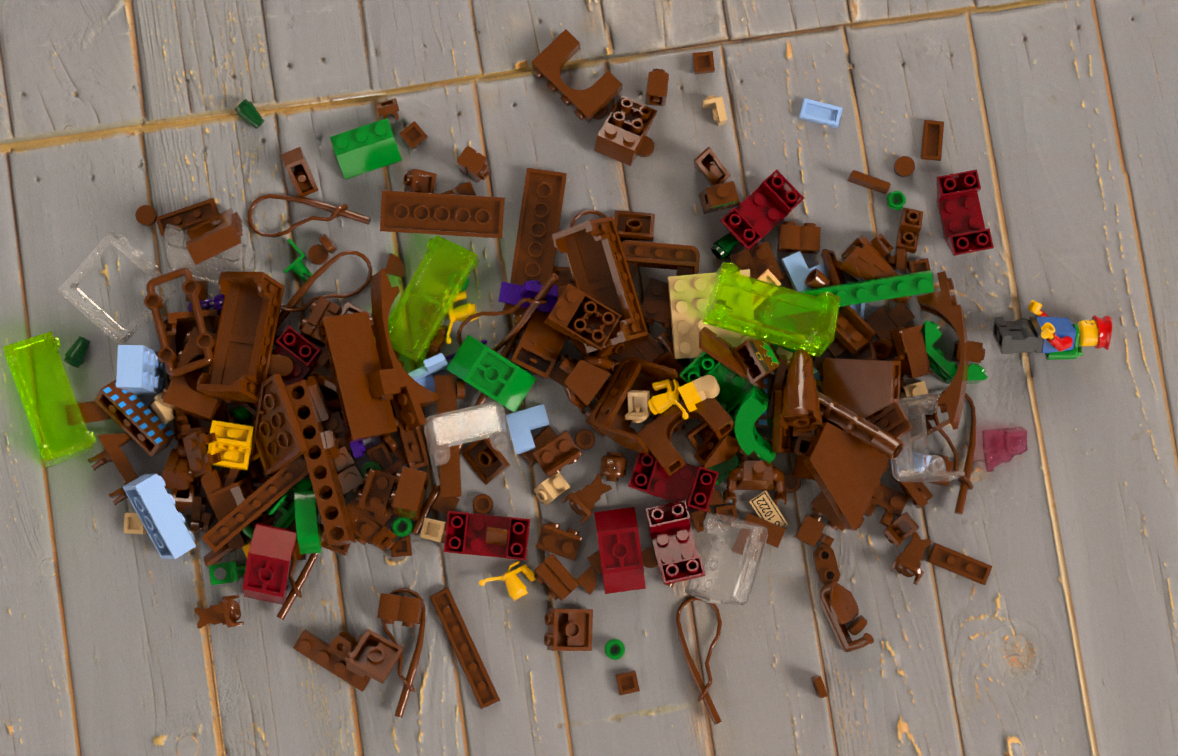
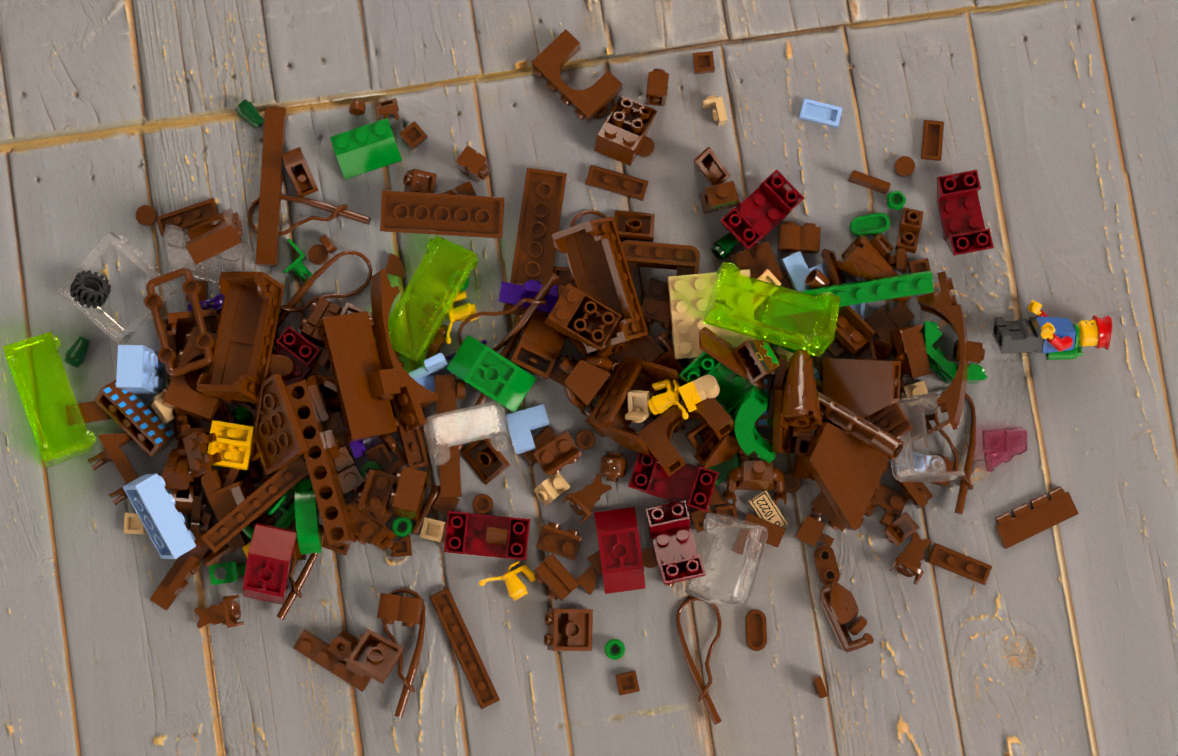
(89, 297): none -> black tyre
(179, 574): none -> reddish brown bracket
(271, 186): none -> reddish brown tile
(357, 108): none -> reddish brown hinge
(616, 182): none -> reddish brown tile
(755, 630): none -> reddish brown tile
(869, 224): none -> green tile
(1032, 521): none -> reddish brown windscreen

